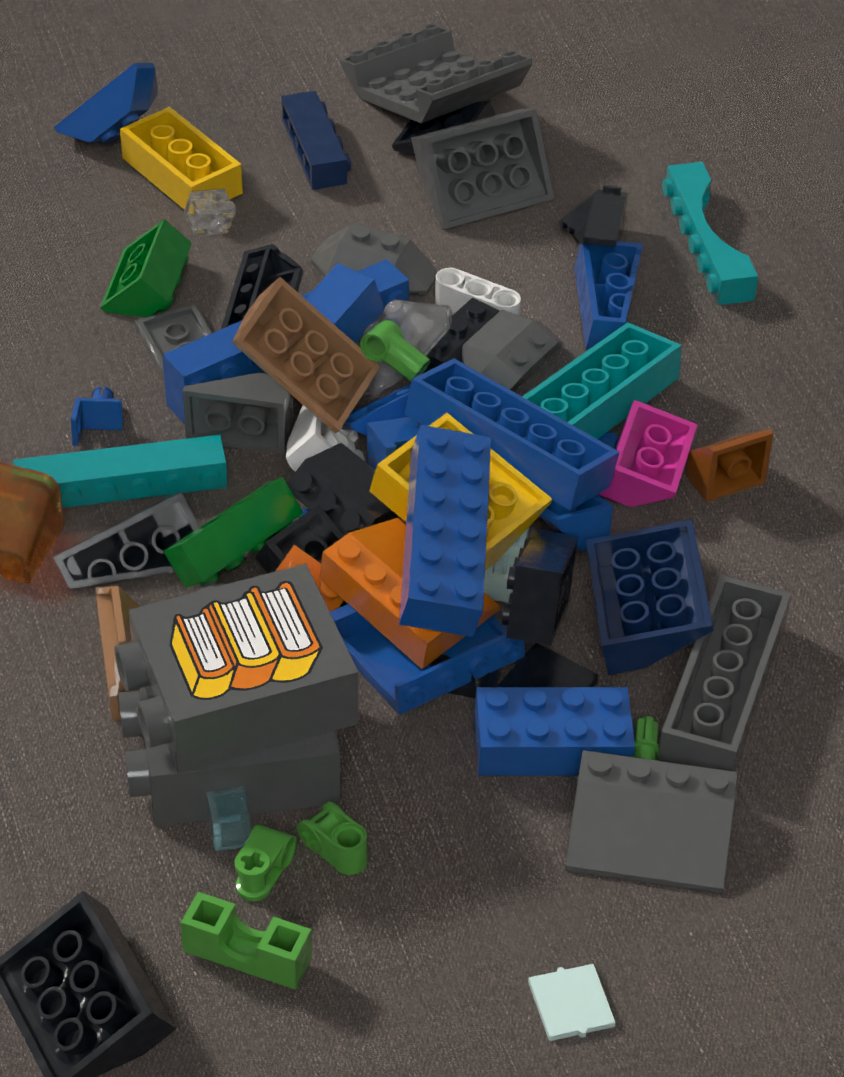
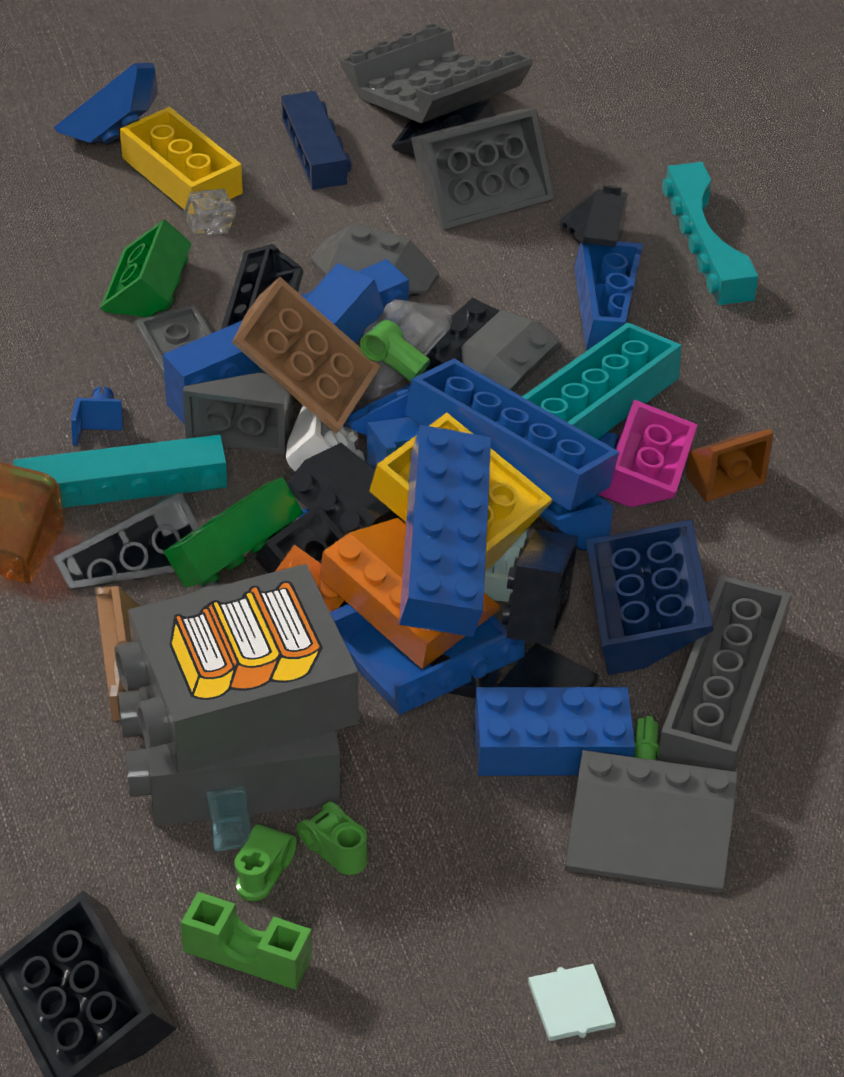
(458, 287): white beam -> none

